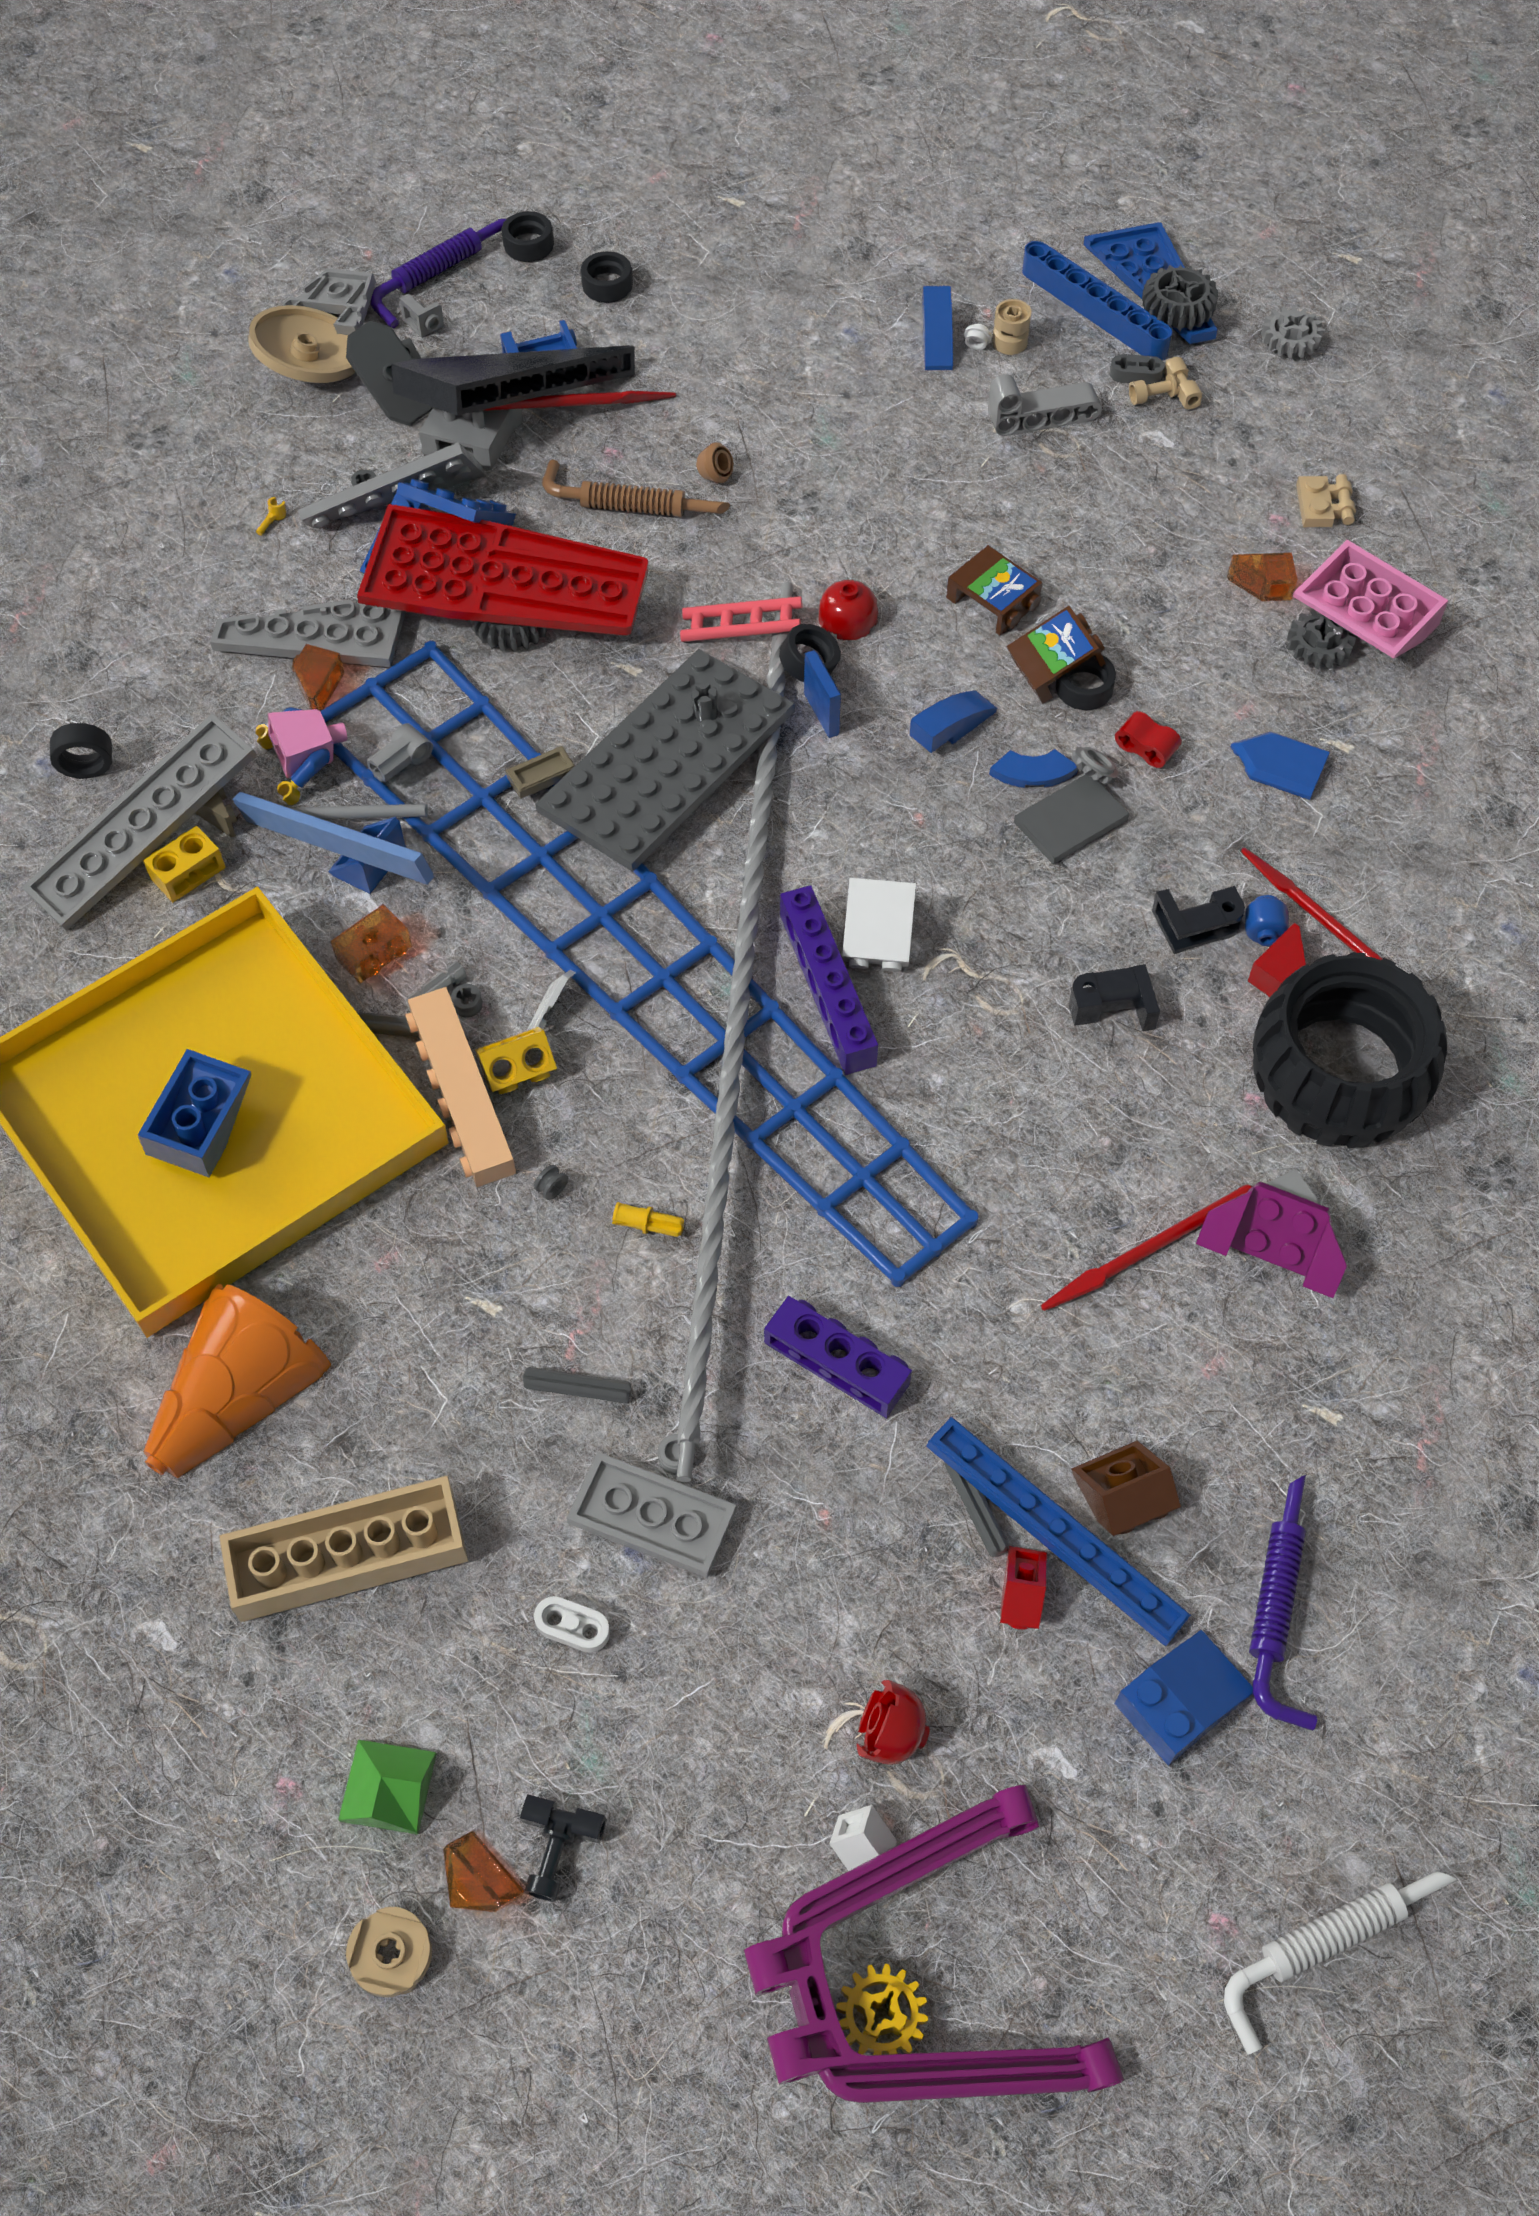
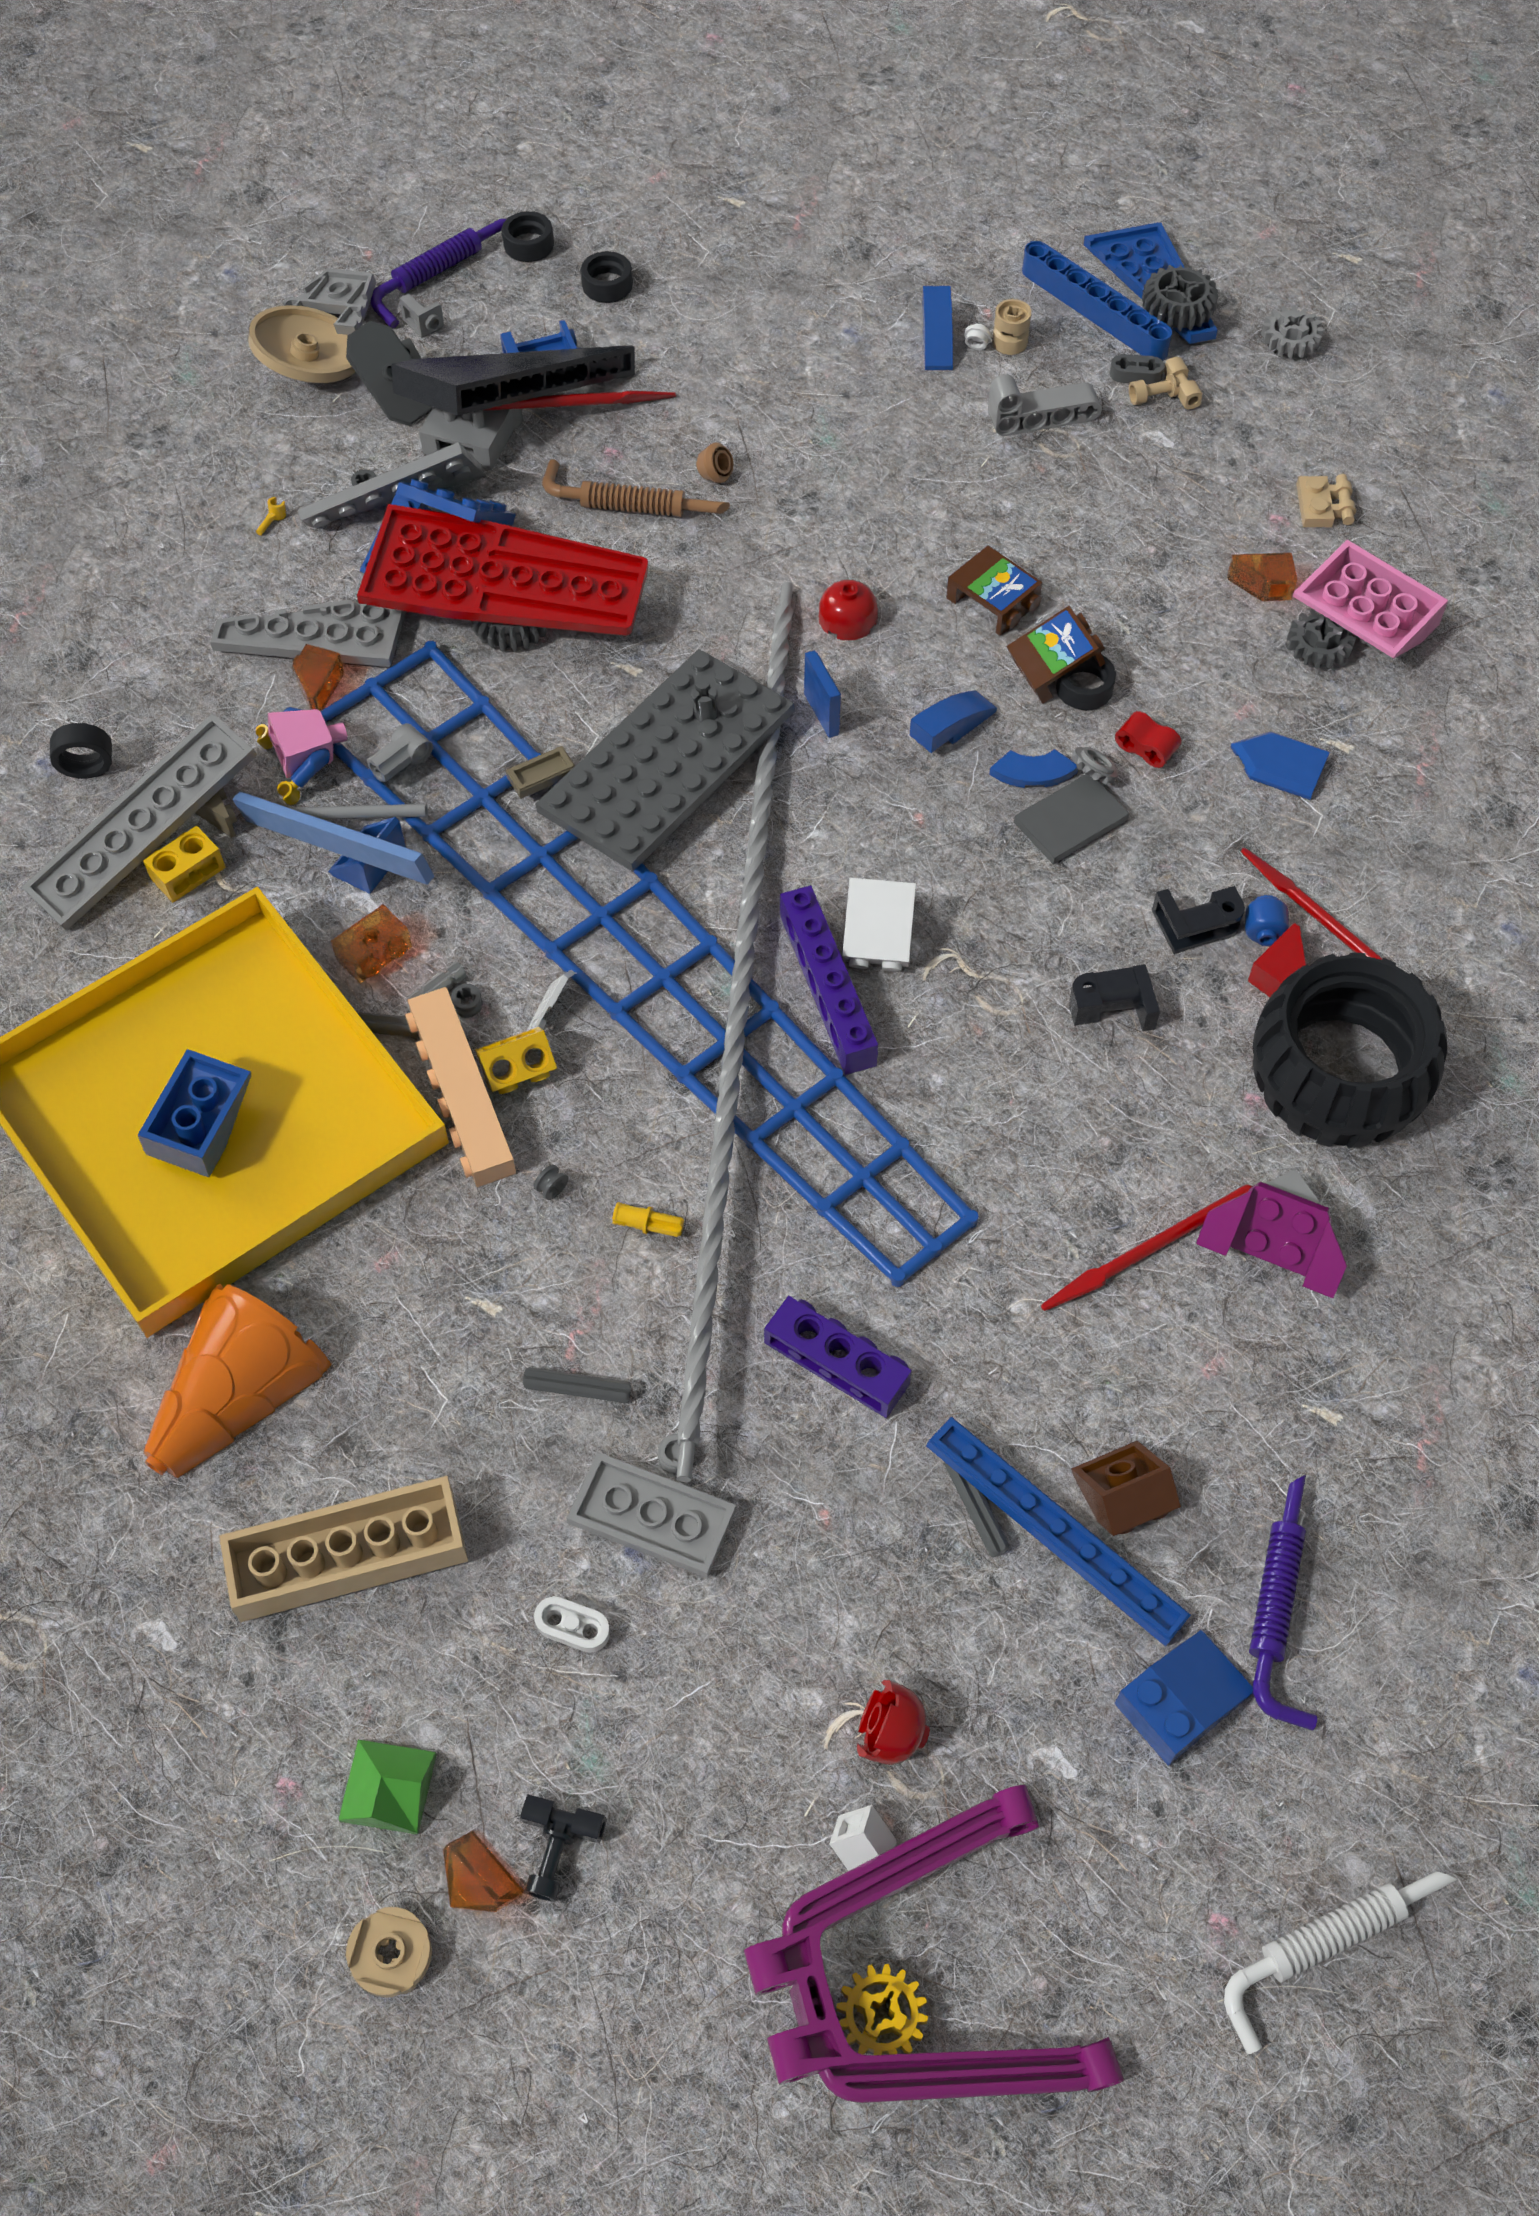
(727, 610): coral bar -> none
(811, 636): black tyre -> none
(1023, 1588): red slope -> none

